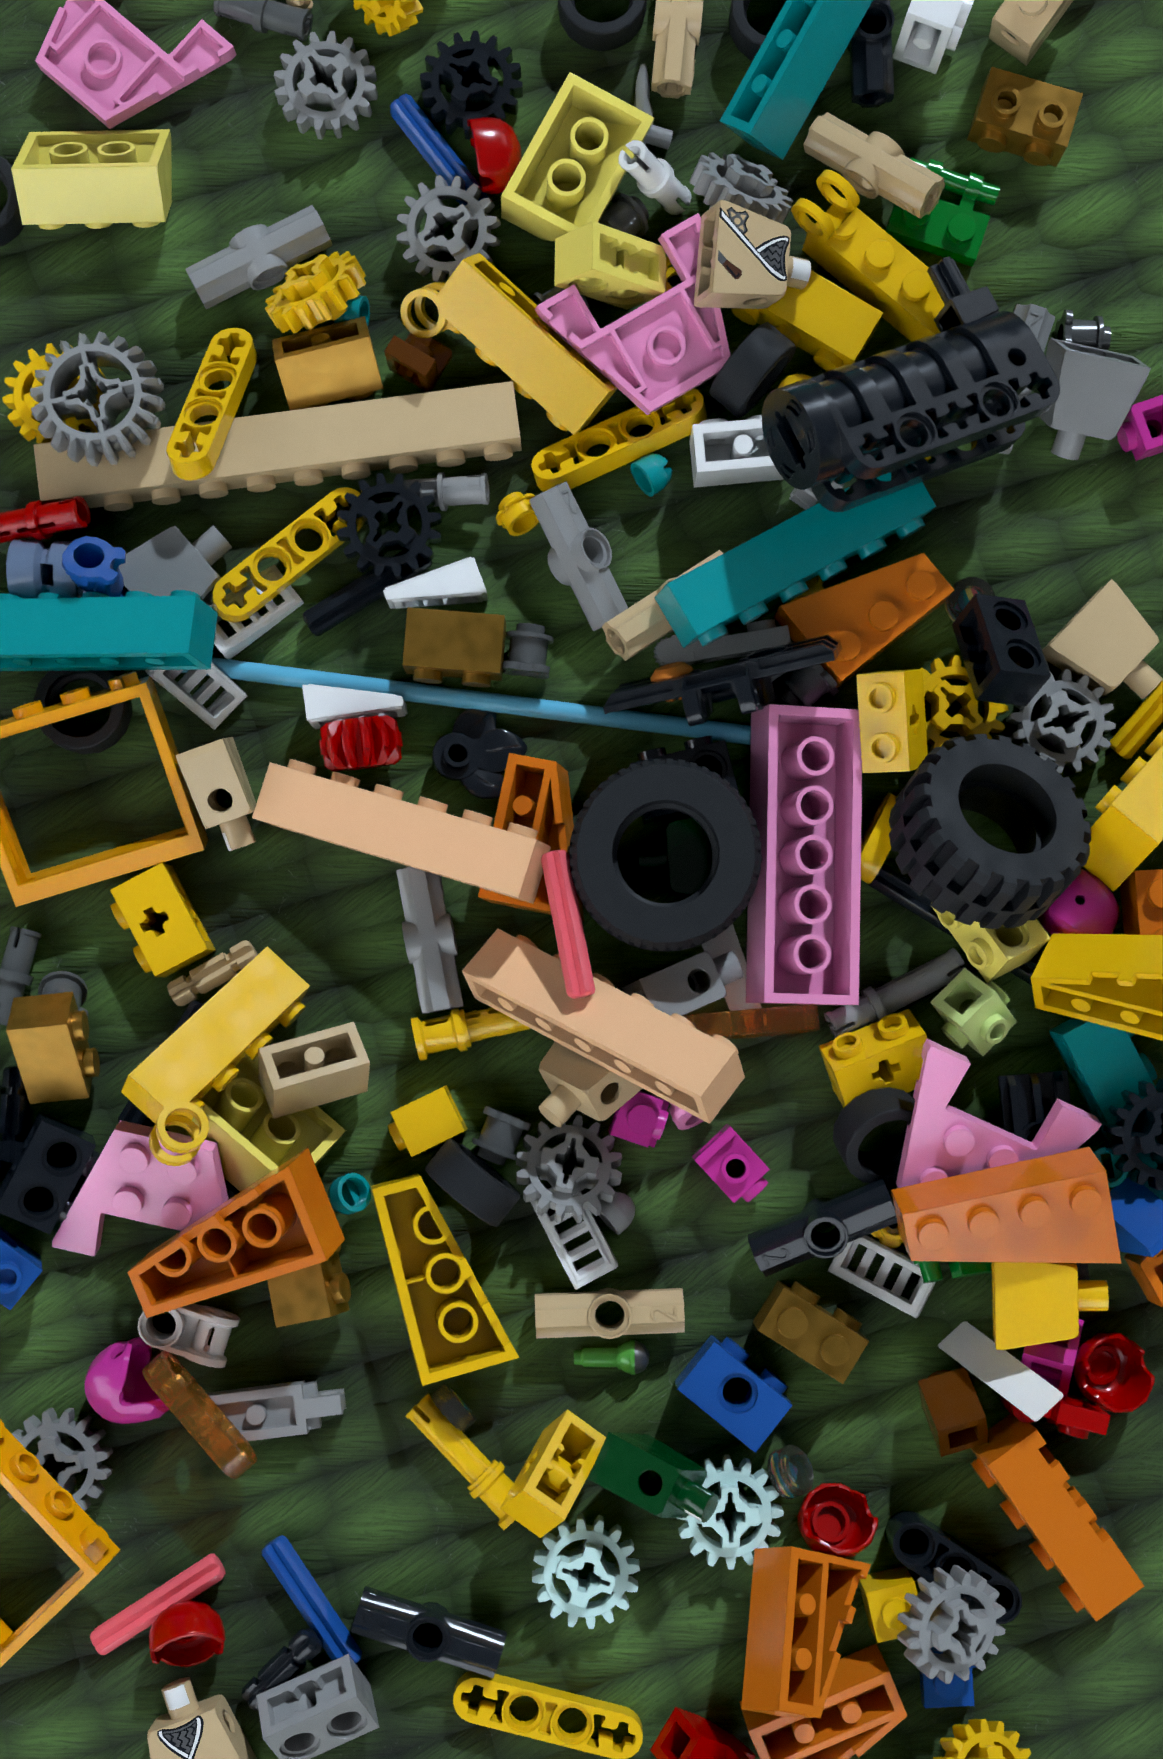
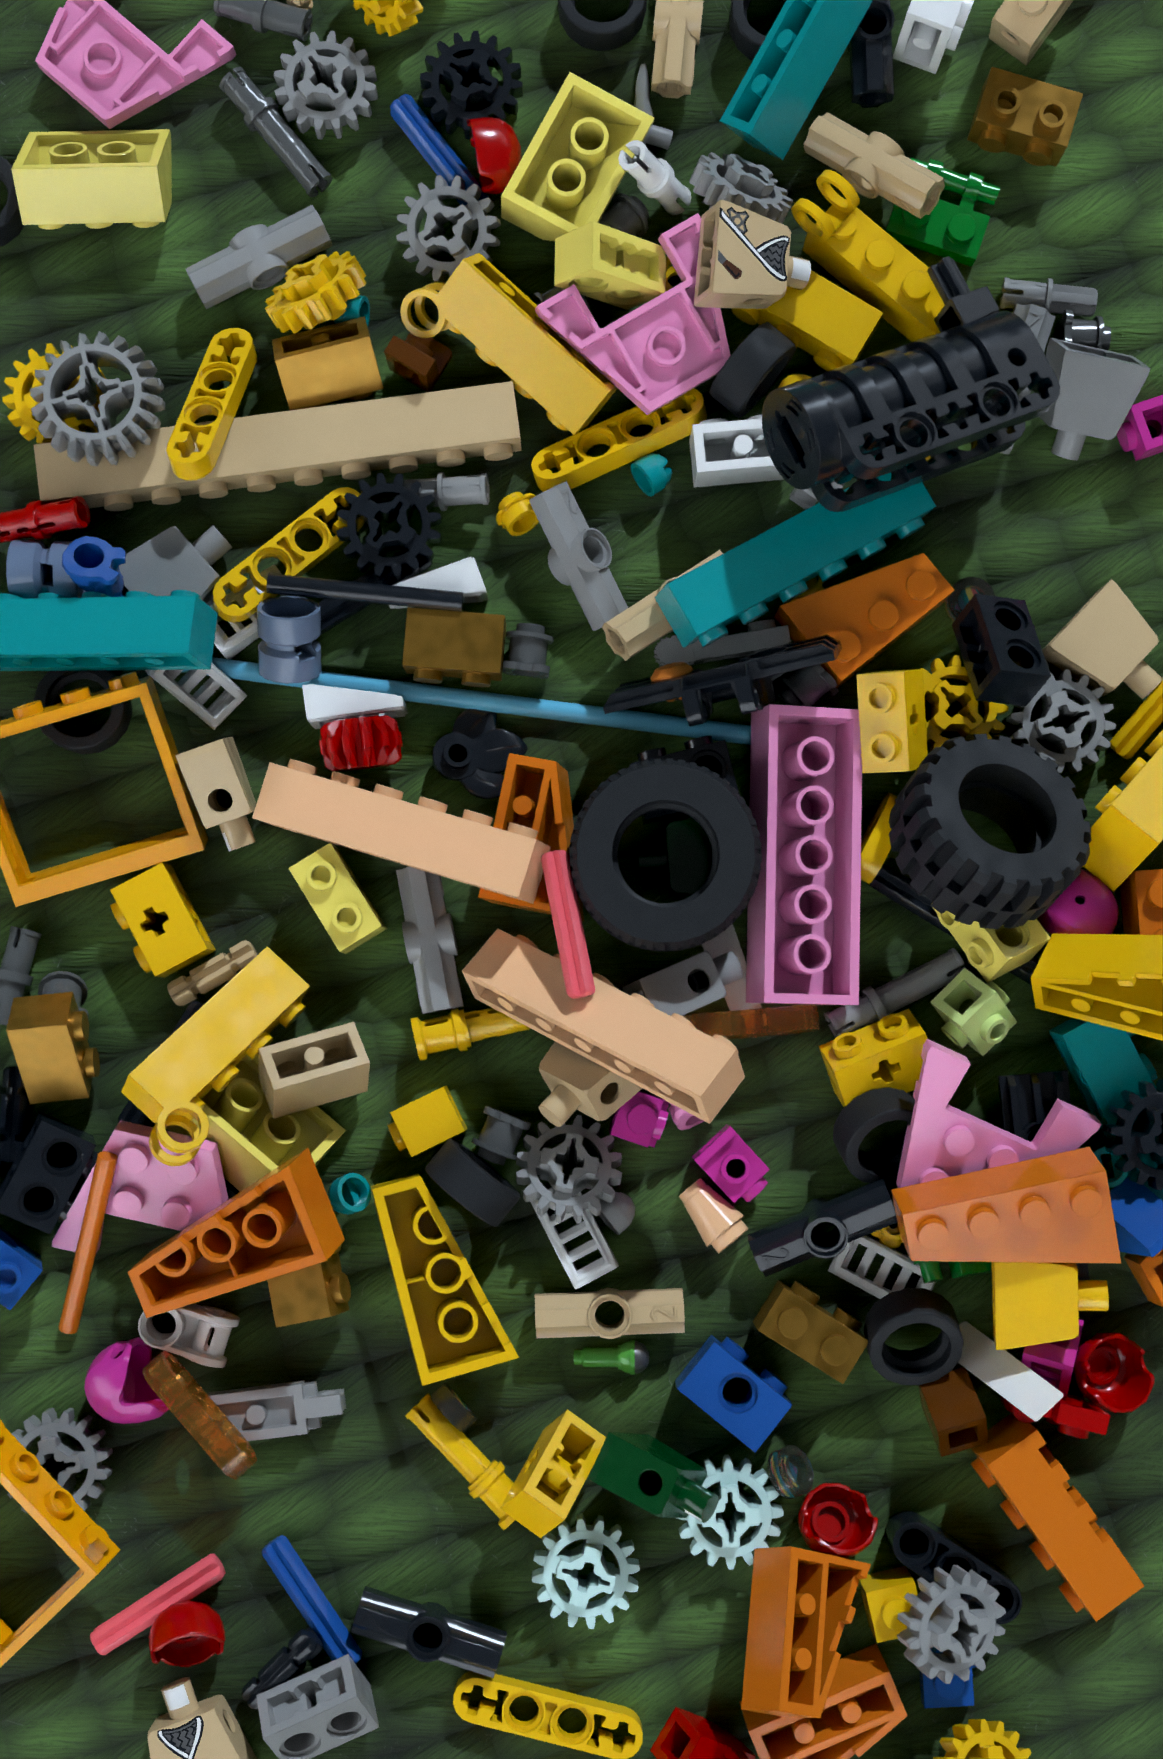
(88, 1242): none -> orange bar
(263, 116): none -> dark grey pin
(289, 639): none -> sand blue wheel
(337, 898): none -> light yellow brick
(365, 592): none -> black bar
(713, 1216): none -> light nougat cone
(920, 1364): none -> black tyre
(1049, 296): none -> light grey axle

